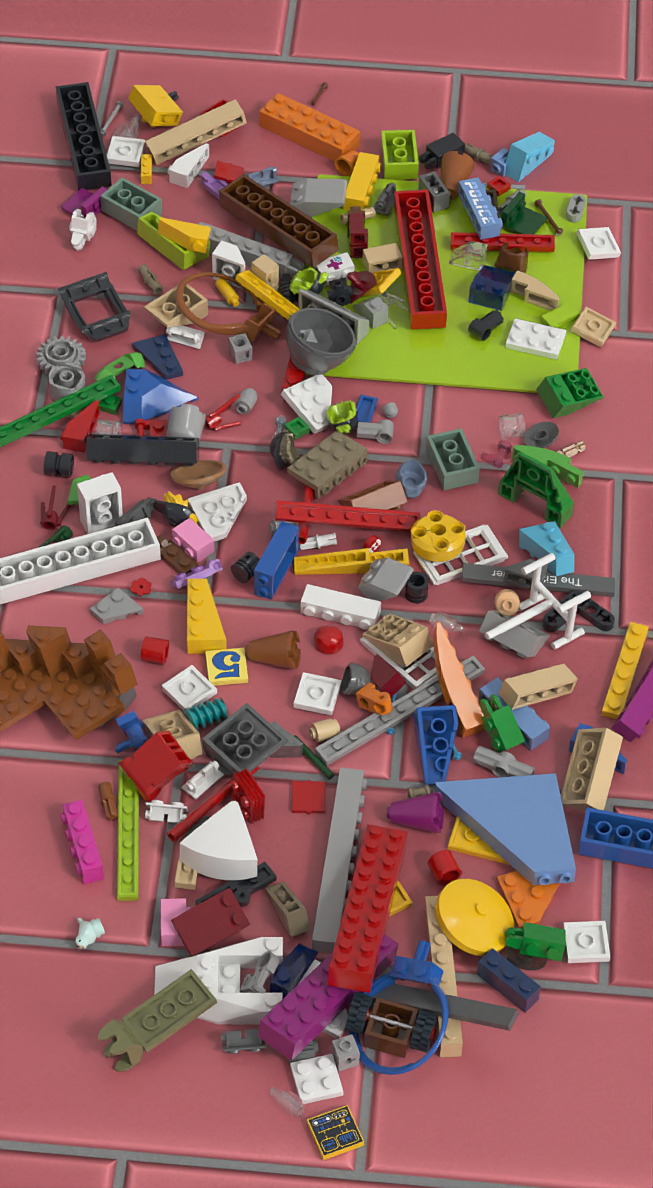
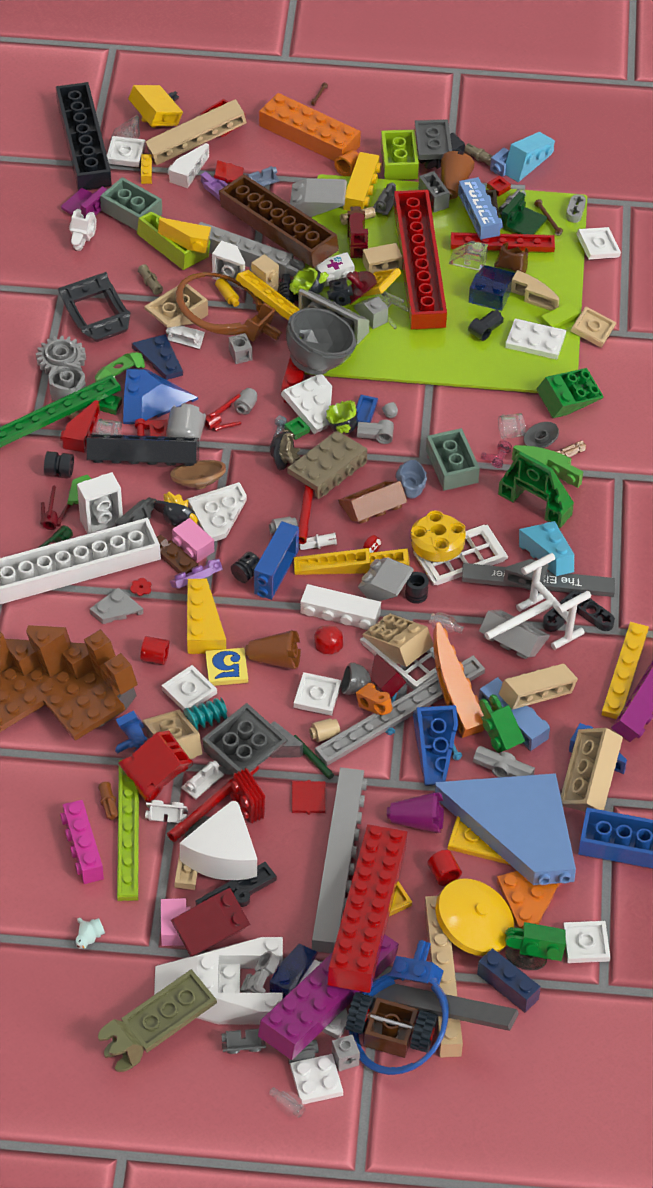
(119, 105): light grey axle -> none
(288, 908): dark tan slope -> none
(335, 1132): black tile -> none
(345, 516): red plate -> none
(418, 791): dark tan bush -> none
(432, 138): none -> dark grey plate
(507, 602): light nougat head -> none

